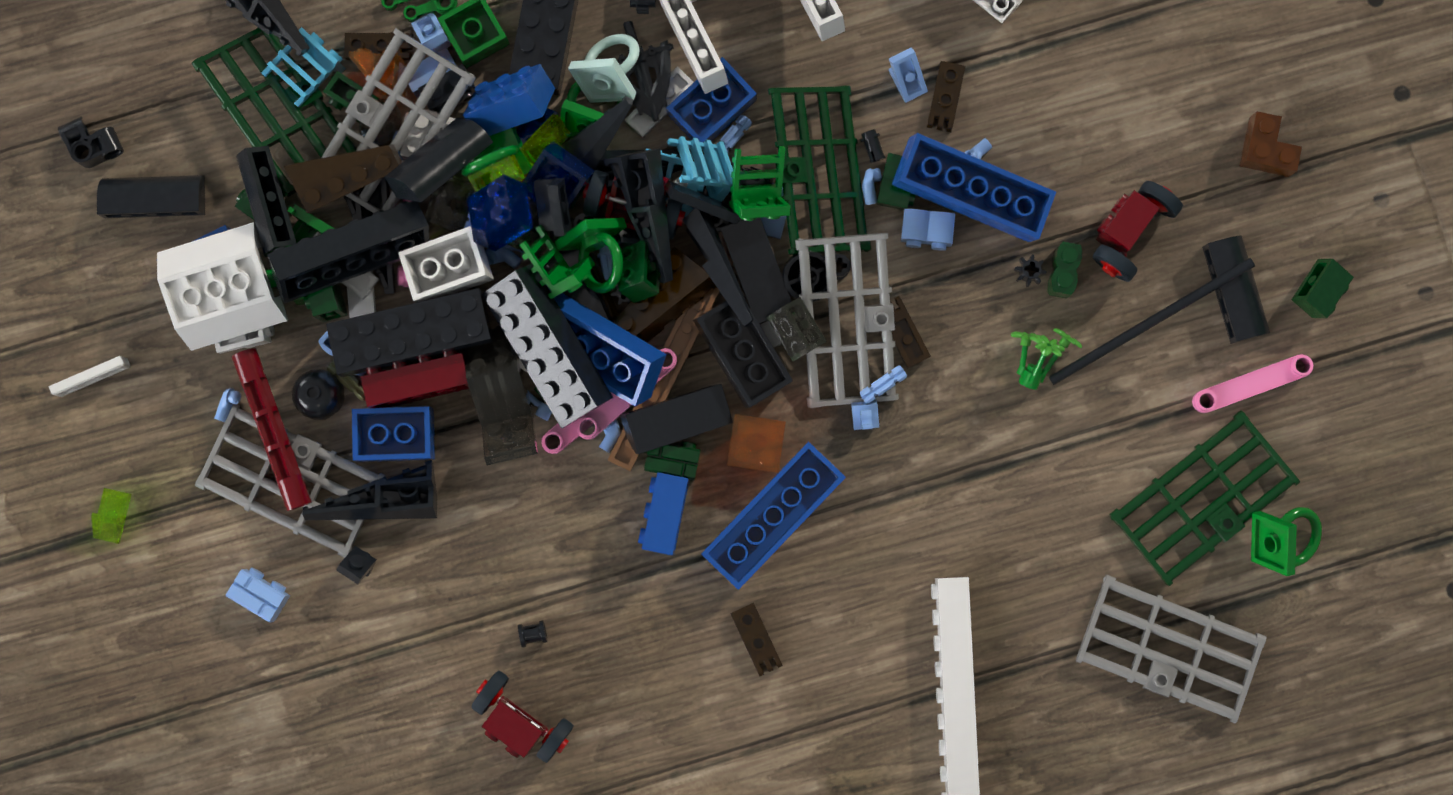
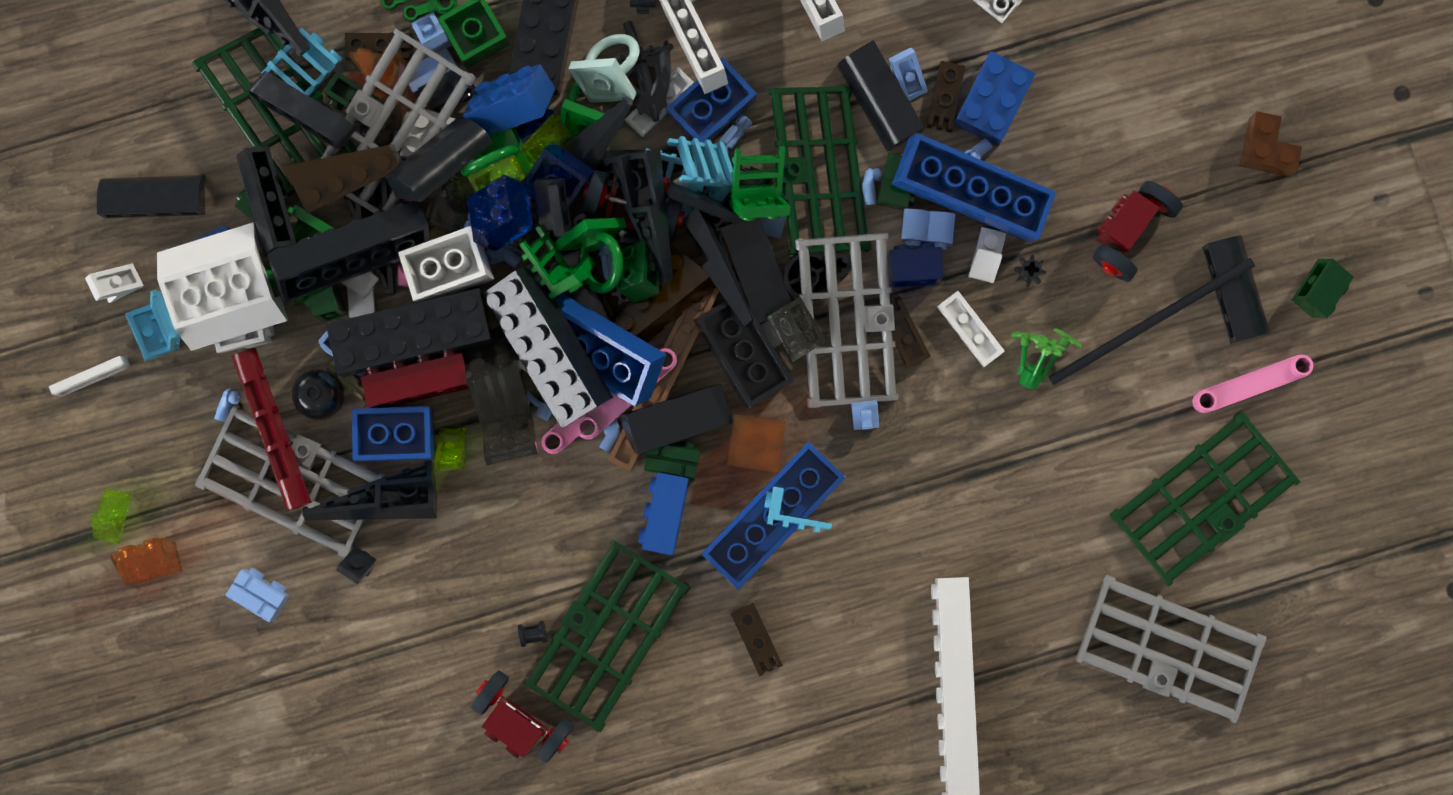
(102, 144): black piece -> none
(114, 283): none -> white slope
(147, 562): none -> clear orange slope
(153, 328): none -> medium azure plate
(302, 110): none -> black beam
(451, 449): none -> clear neon green slope
(590, 624): none -> dark green door
(773, 502): none -> medium azure plate
(873, 145): black pin -> none
(880, 96): none -> black brick
(883, 384): light blue axle -> none
(915, 266): none -> clear blue brick
(970, 329): none -> white plate
(987, 255): none -> white slope
(994, 98): none -> blue brick
(1064, 275): dark green brick -> none
(1275, 540): green tile -> none

